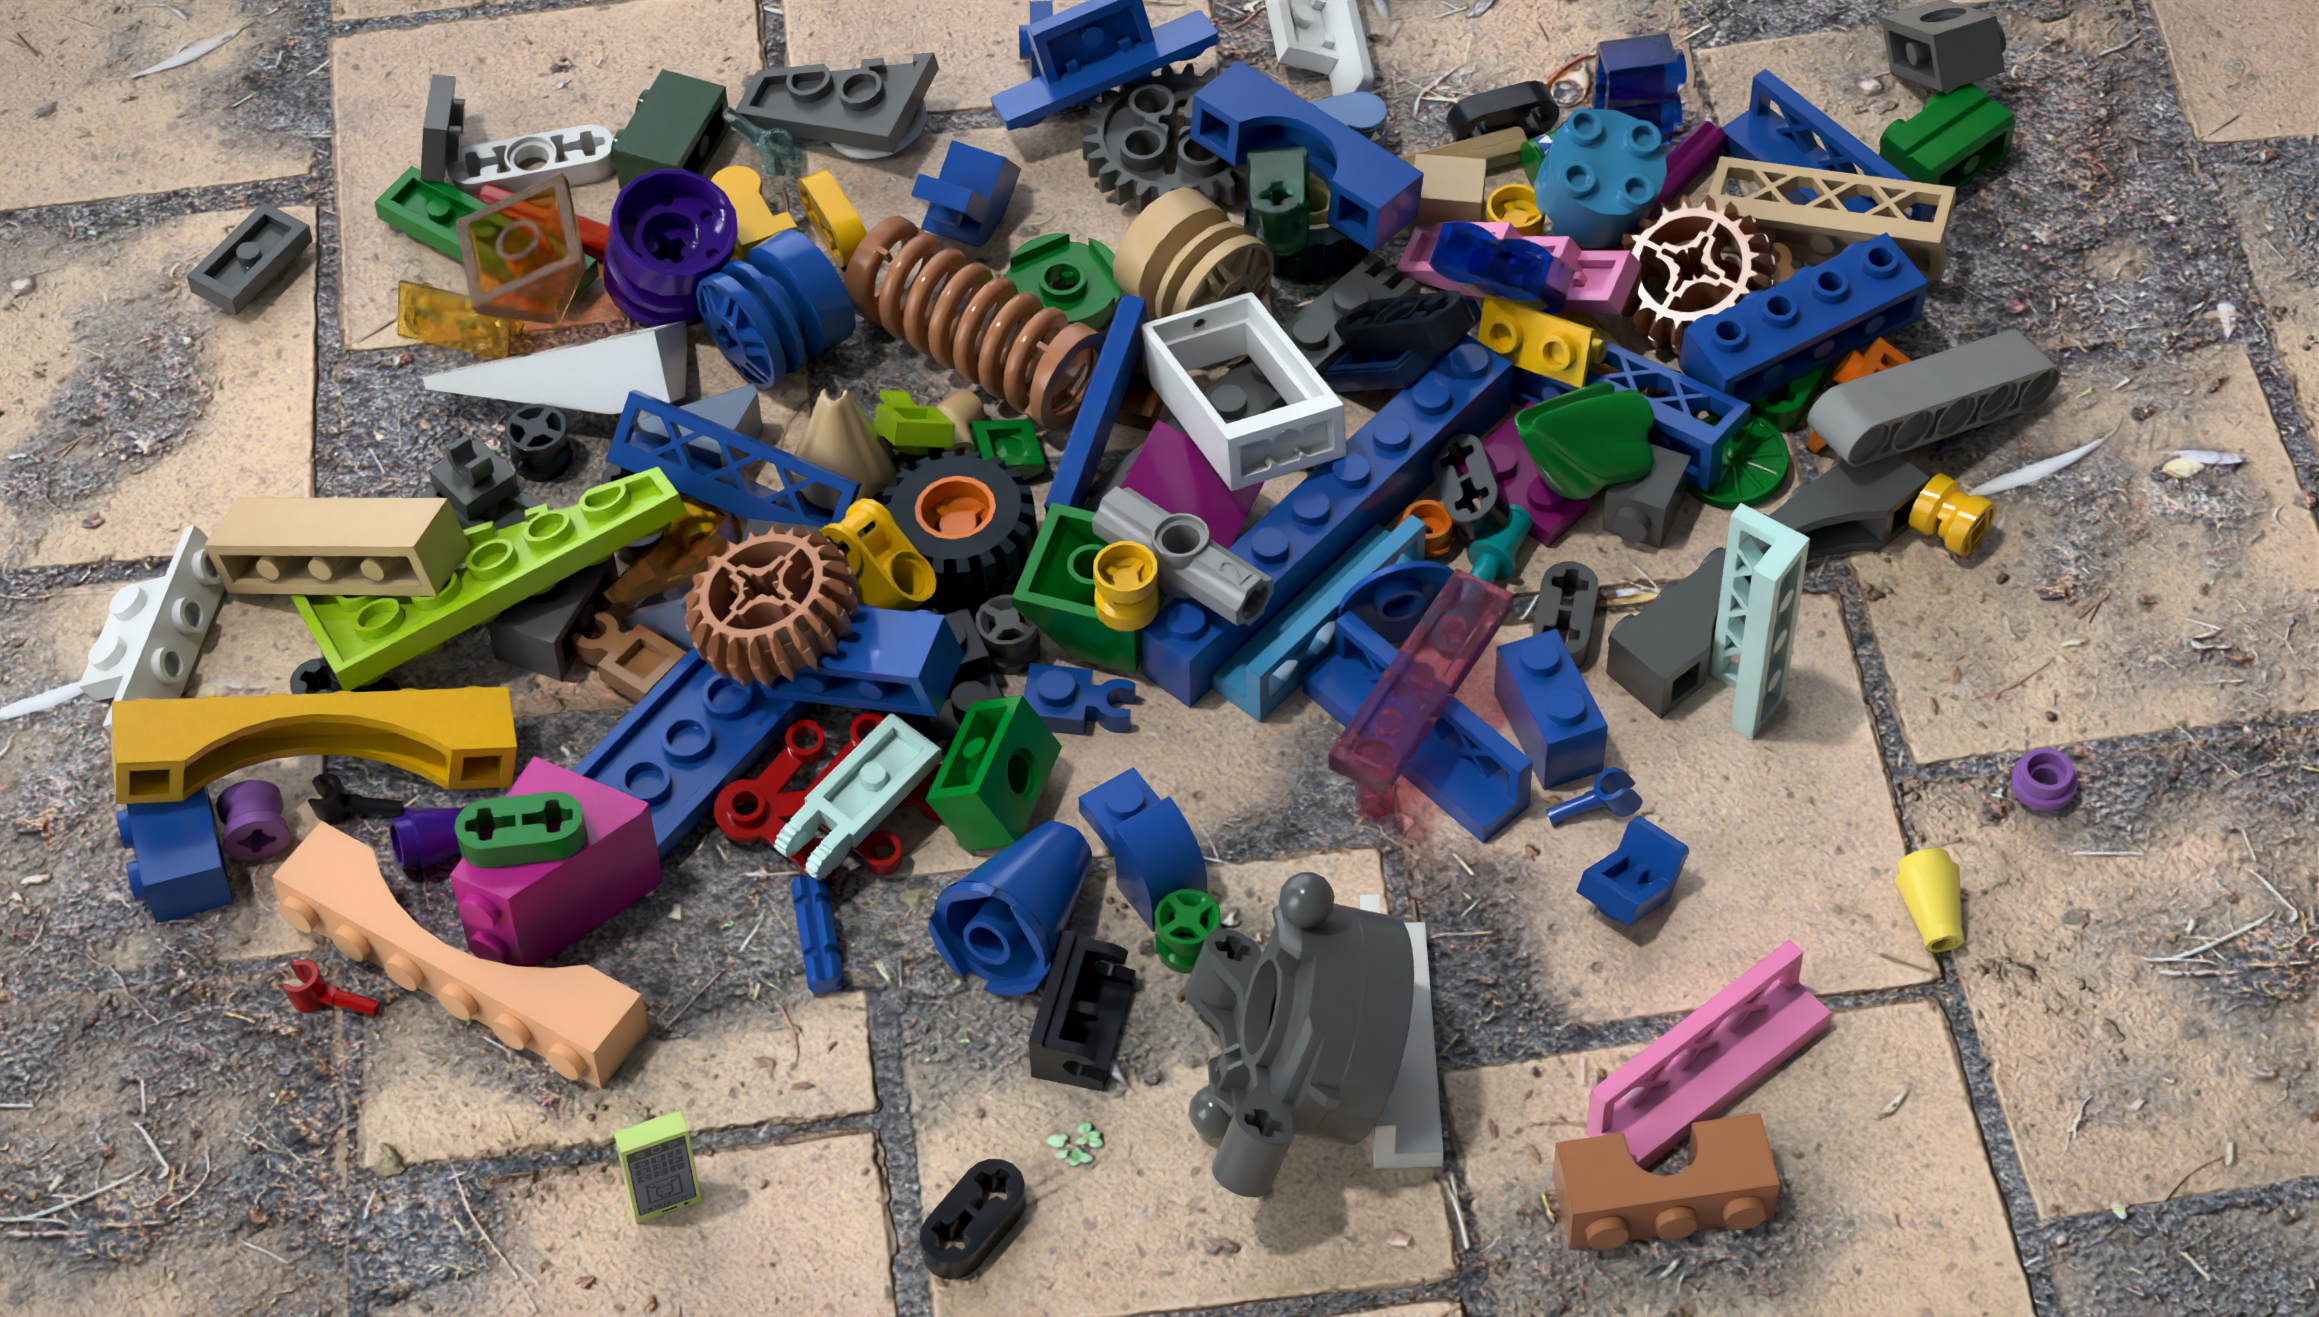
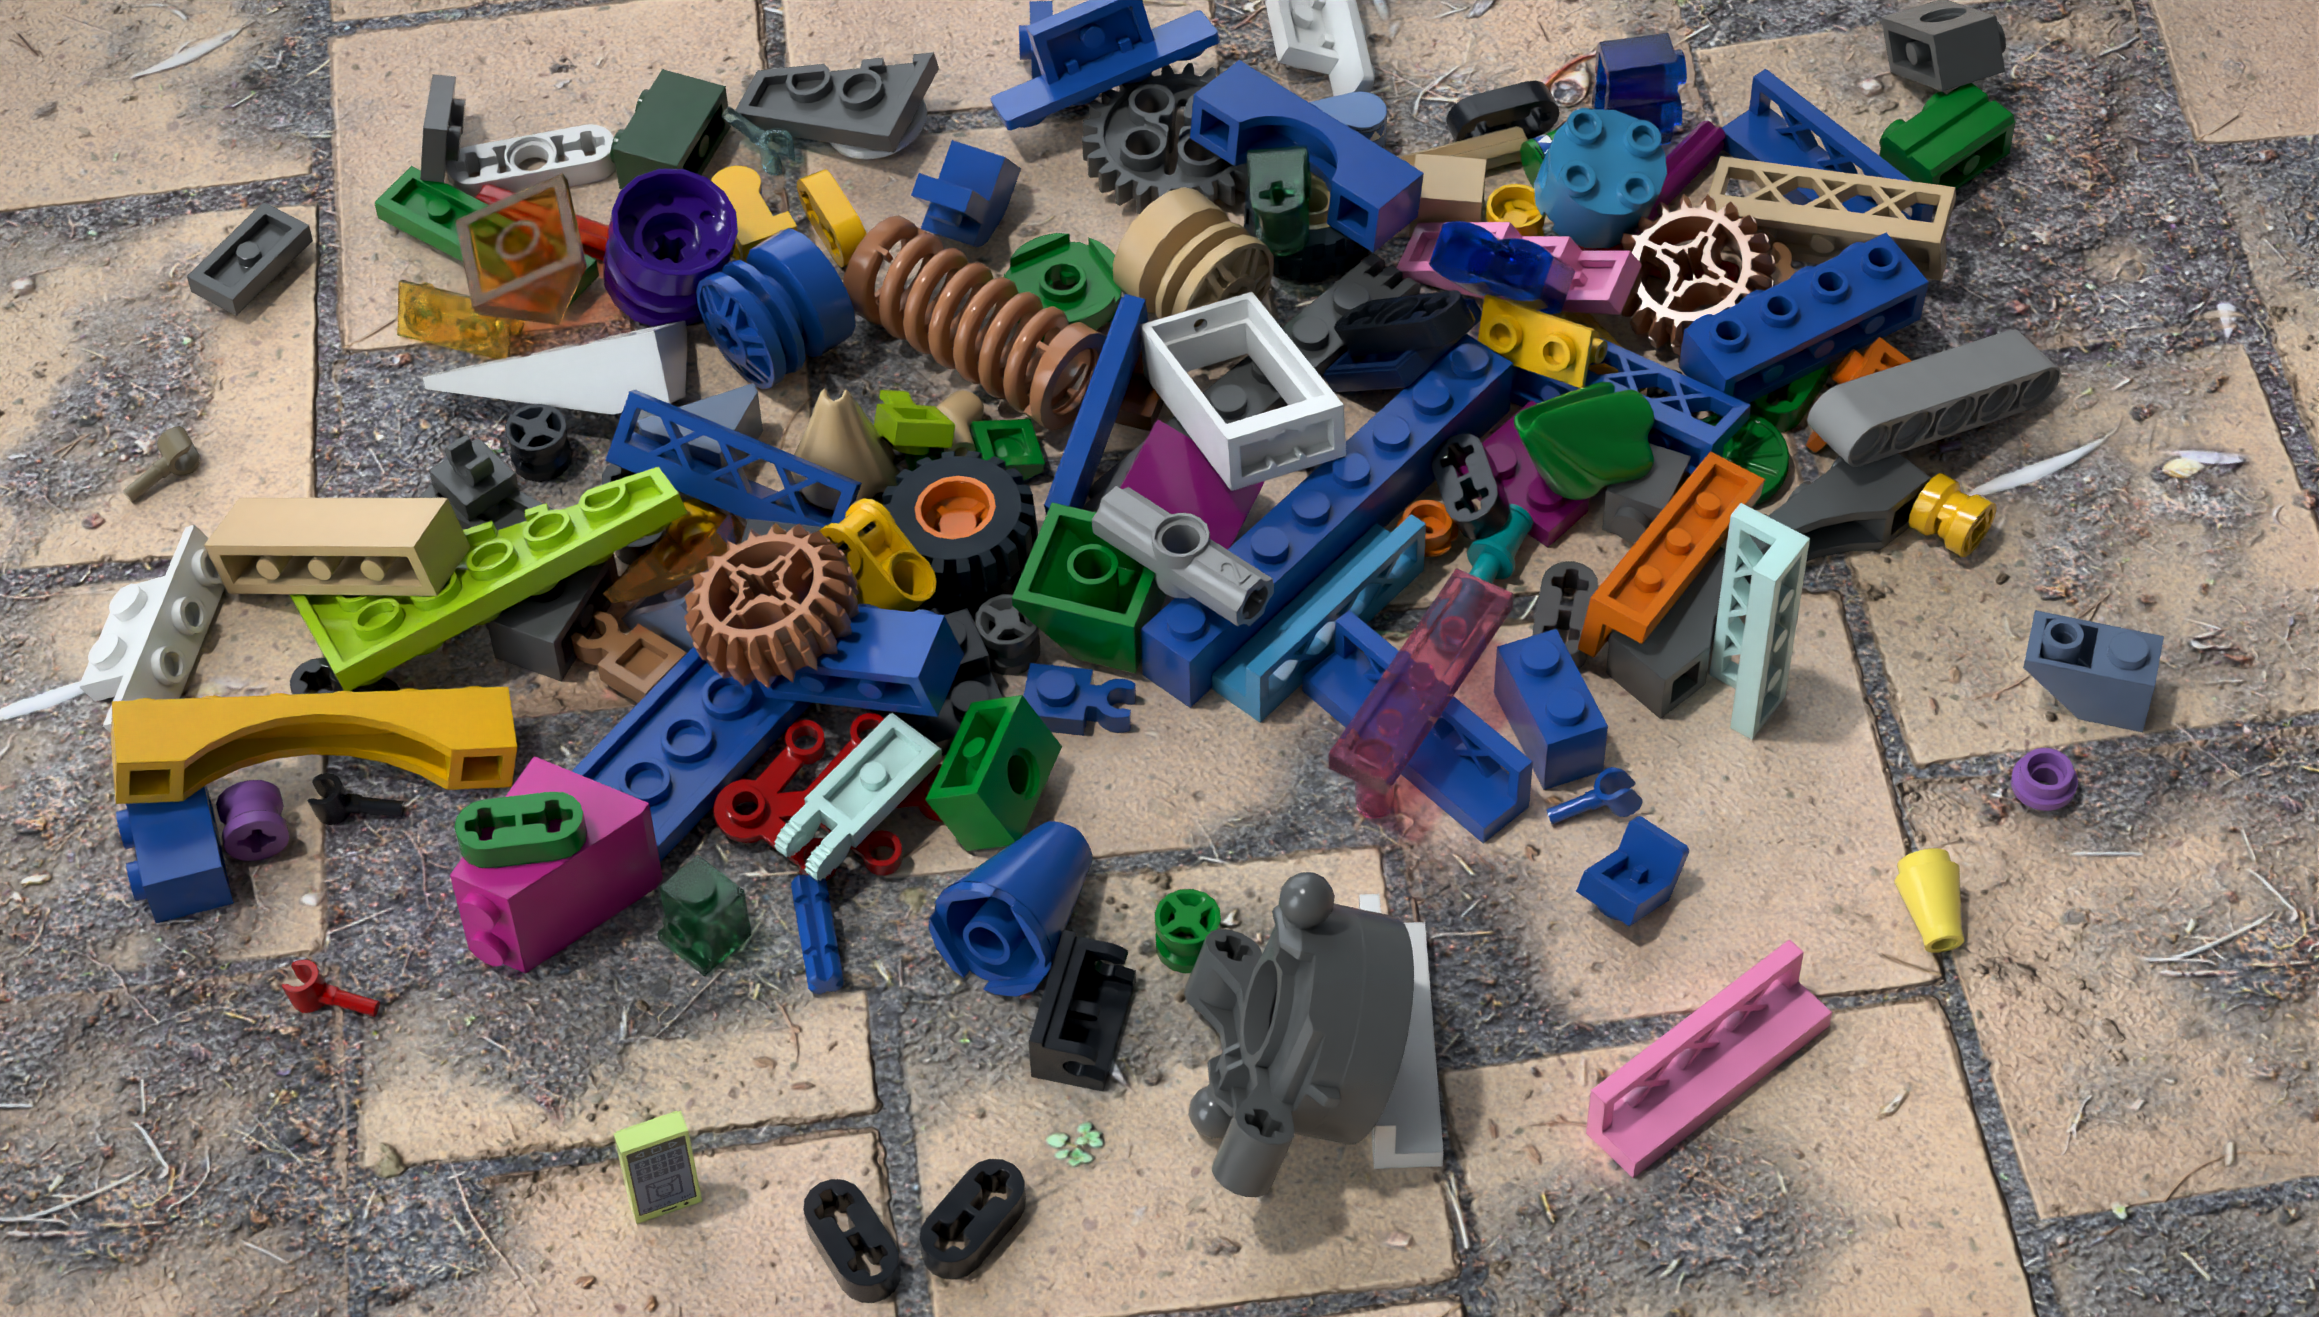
(178, 457): none -> dark tan hand
(424, 837): dark purple cone -> none
(565, 1014): light nougat arch -> none
(703, 915): none -> clear green brick
(864, 1233): none -> black beam
(1126, 586): yellow wheel -> none
(1149, 841): blue brick -> none
(1396, 597): blue dish -> none
(1615, 1201): nougat arch -> none
(1669, 553): none -> orange fence
(2095, 668): none -> sand blue slope

